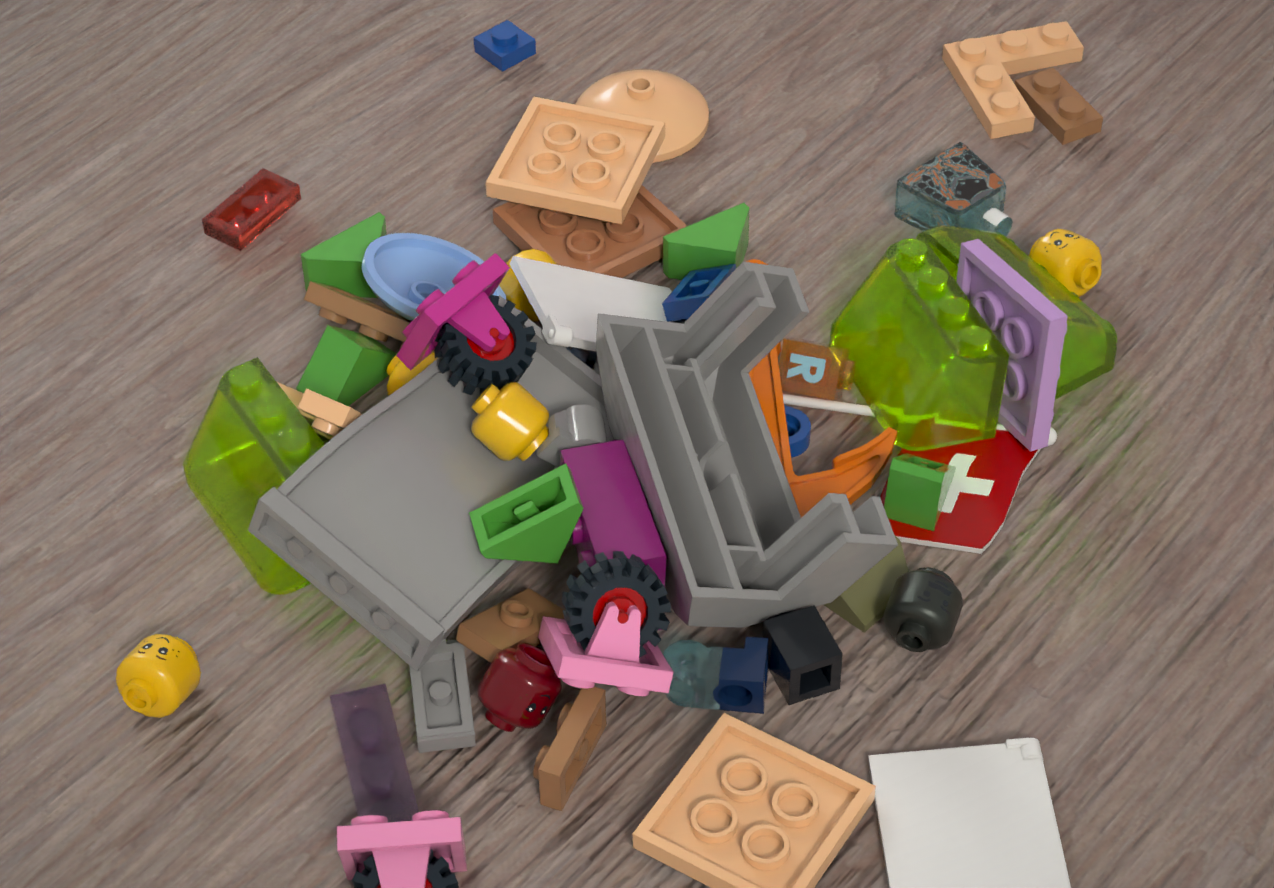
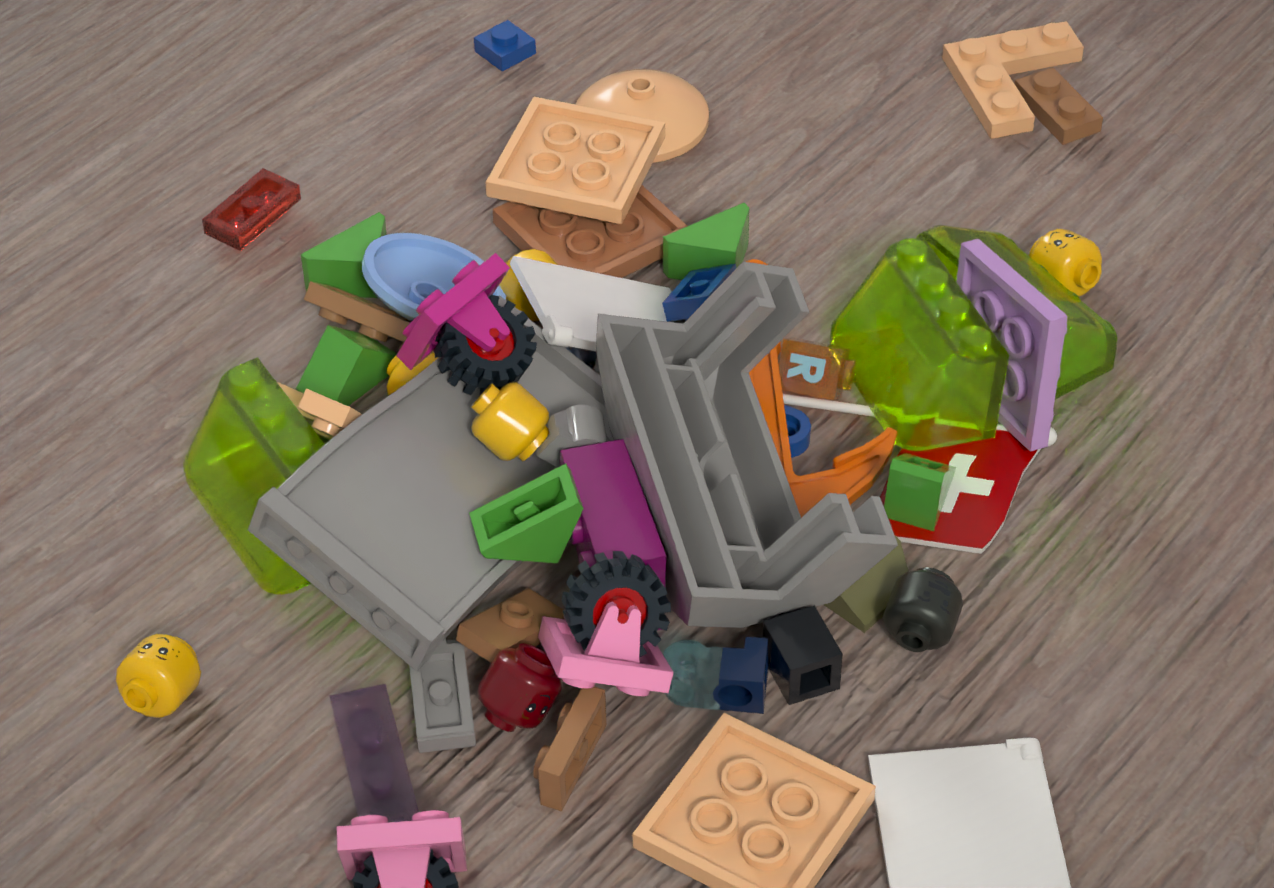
(954, 192): clear light blue torso -> none

